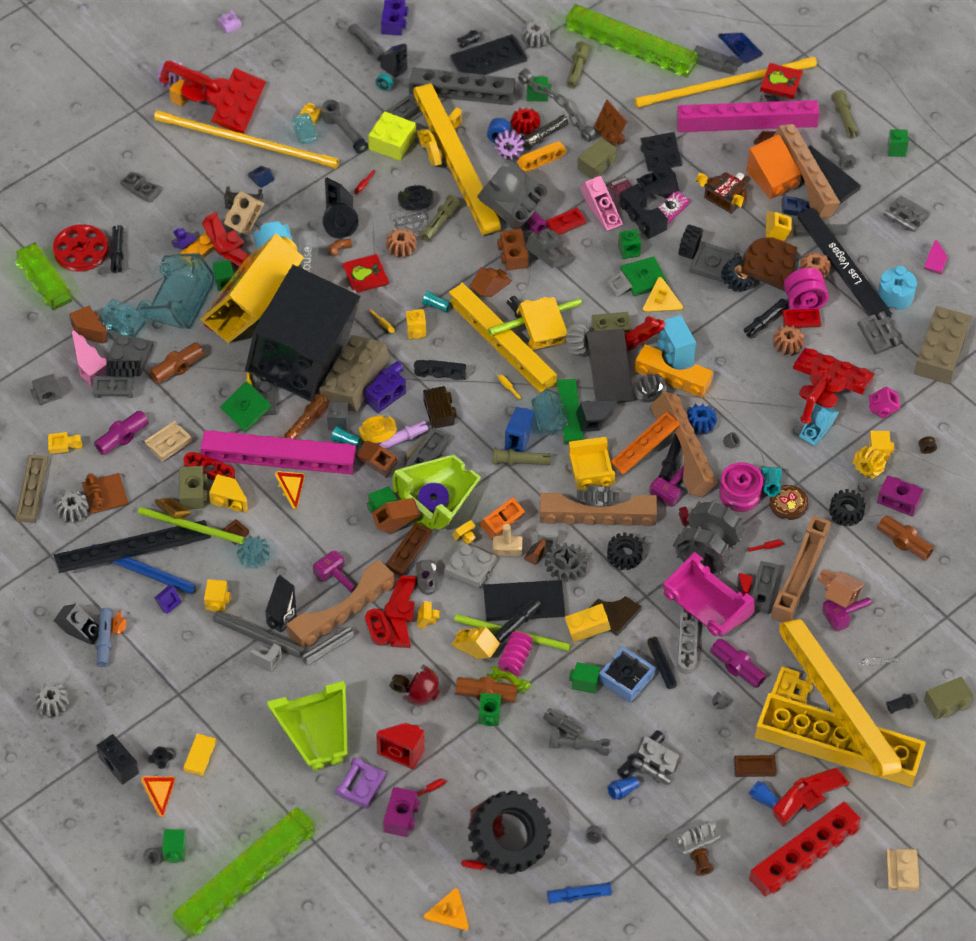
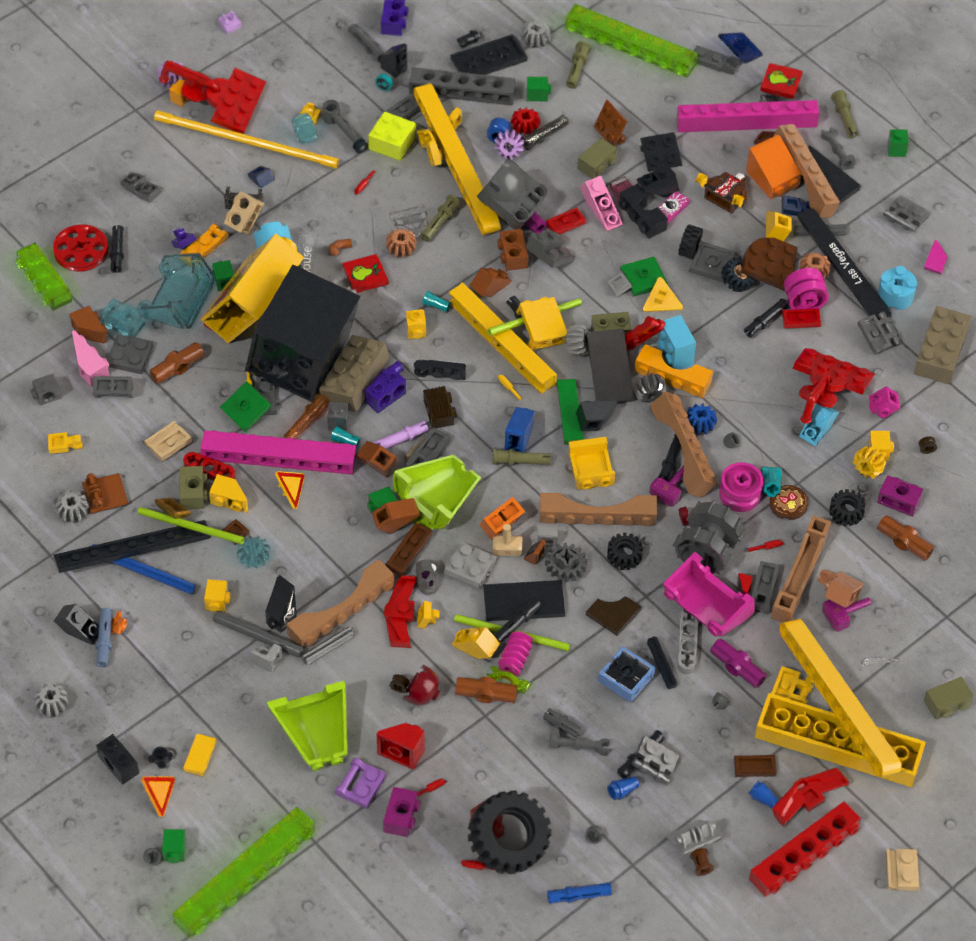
(32, 488): dark tan tile -> none
(121, 432): magenta piece -> none
(123, 368): black tyre -> none
(167, 599): dark purple tile -> none
(224, 243): red plate -> none
(330, 566): magenta piece -> none
(336, 193): black slope -> none
(340, 220): black tile -> none
(377, 429): yellow tile -> none
(378, 628): red plate -> none
(384, 323): yellow piece -> none
(415, 198): black tile -> none
(436, 490): dark purple piece -> none
(449, 911): light orange piece -> none
(465, 532): yellow tile -> none
(489, 702): green brick -> none
(549, 412): clear light blue brick -> none
(551, 153): light orange beam -> none
(584, 677): green brick -> none
(587, 133): dark grey piece -> none
(587, 623): yellow brick -> none
(597, 495): dark grey gear -> none
(629, 244): green brick -> none
(645, 443): orange tile -> none
(698, 88): yellow piece -> none
(788, 340): nougat gear -> none
(900, 703): black pin -> none

